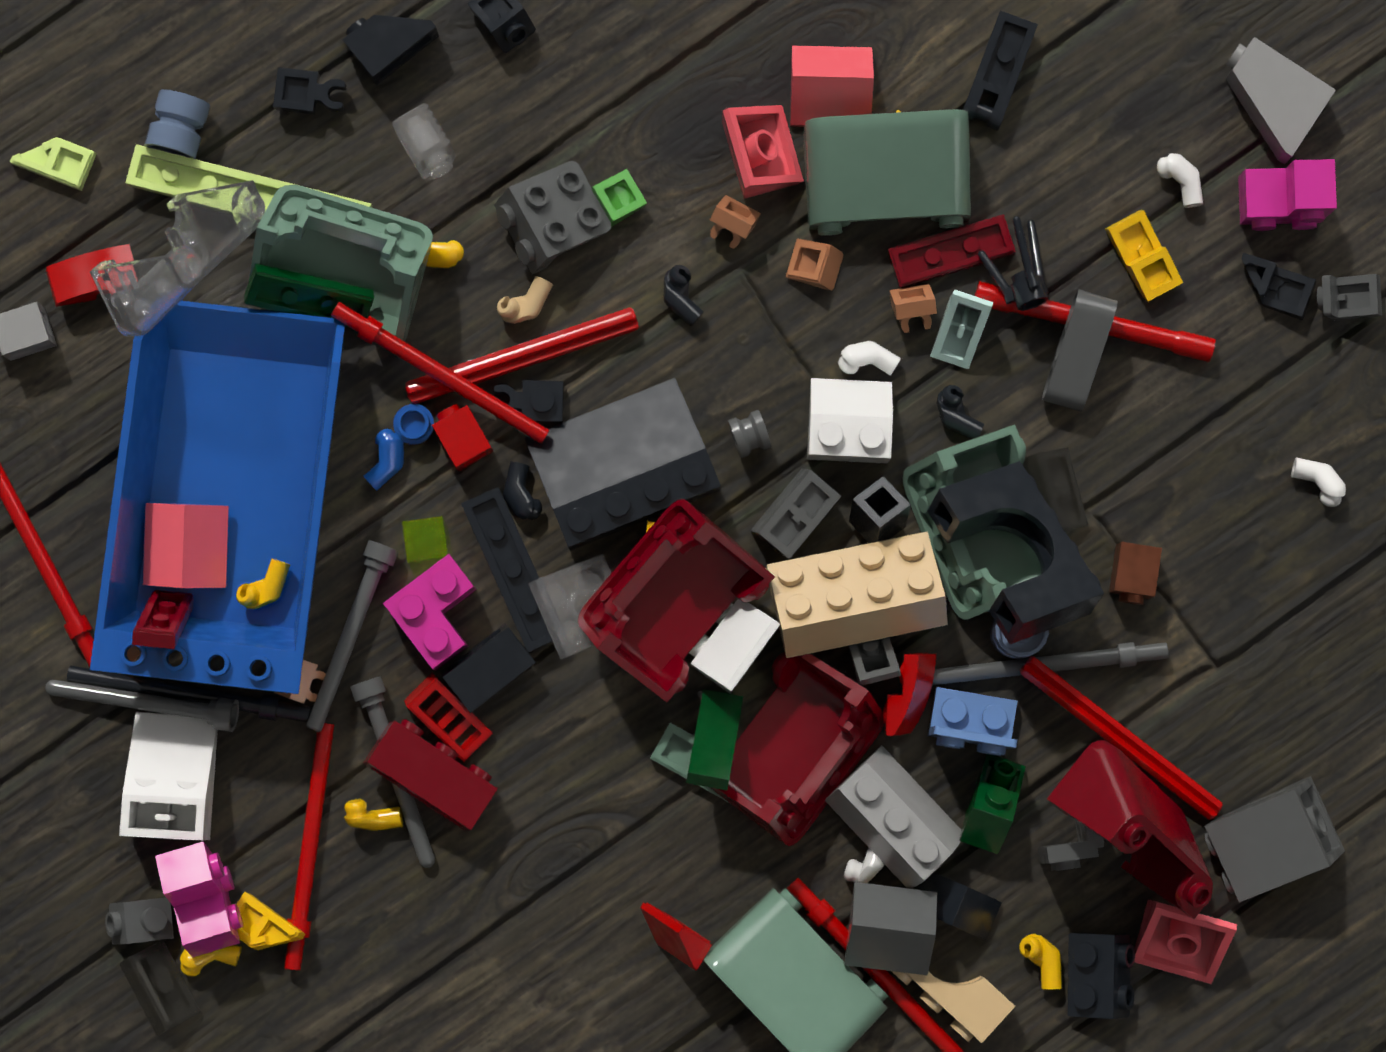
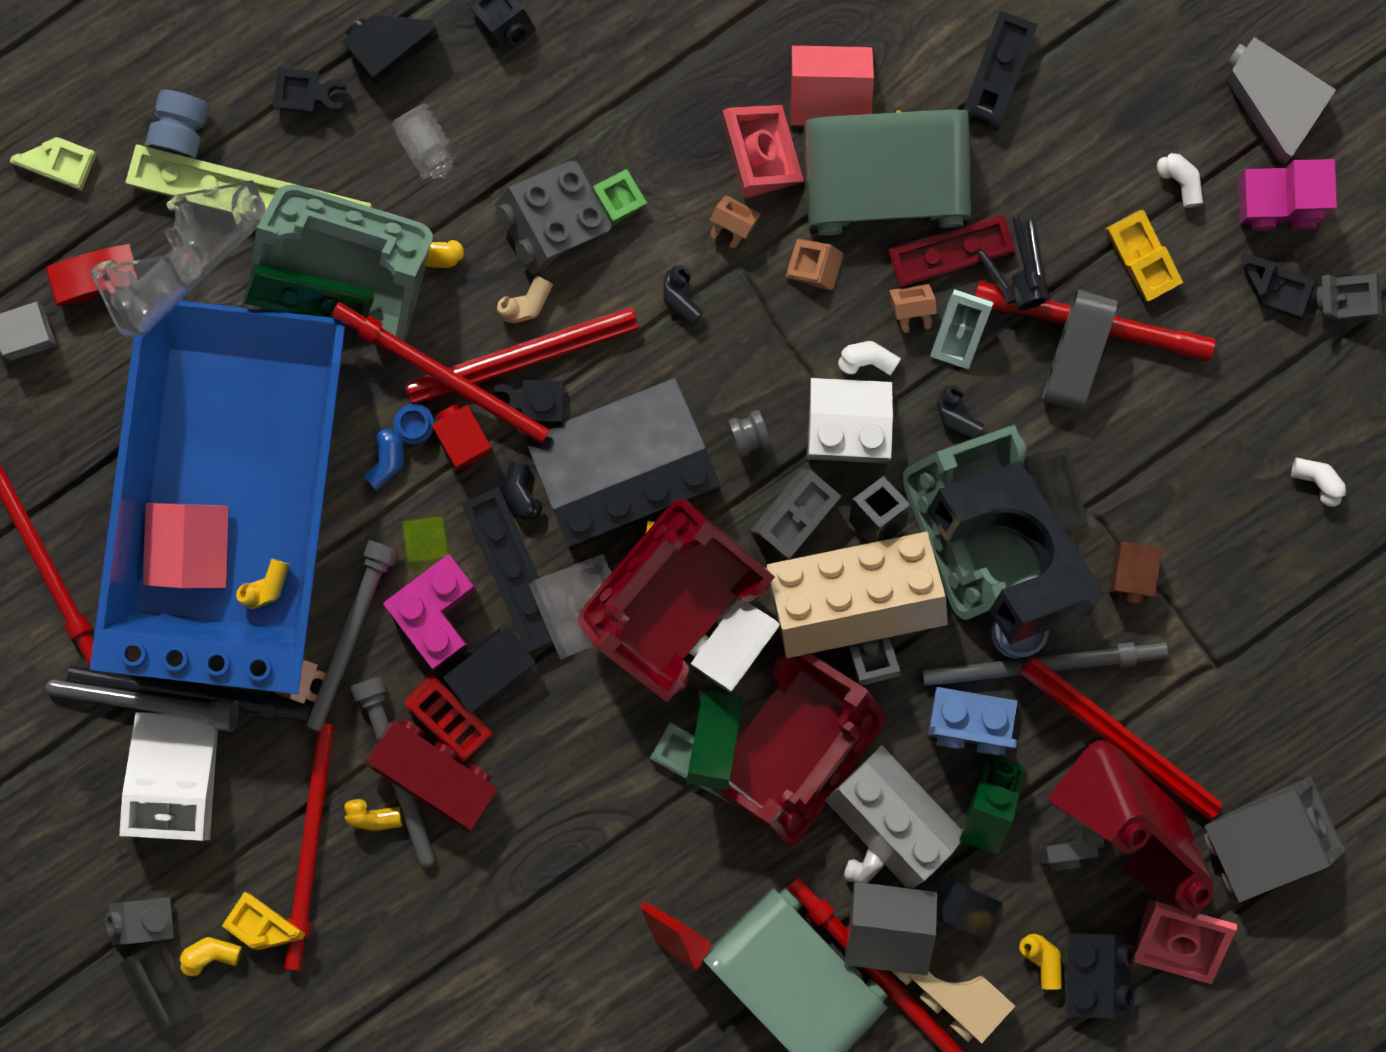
(163, 619): dark red tile -> none
(200, 896): dark pink brick -> none
(905, 708): red slope -> none

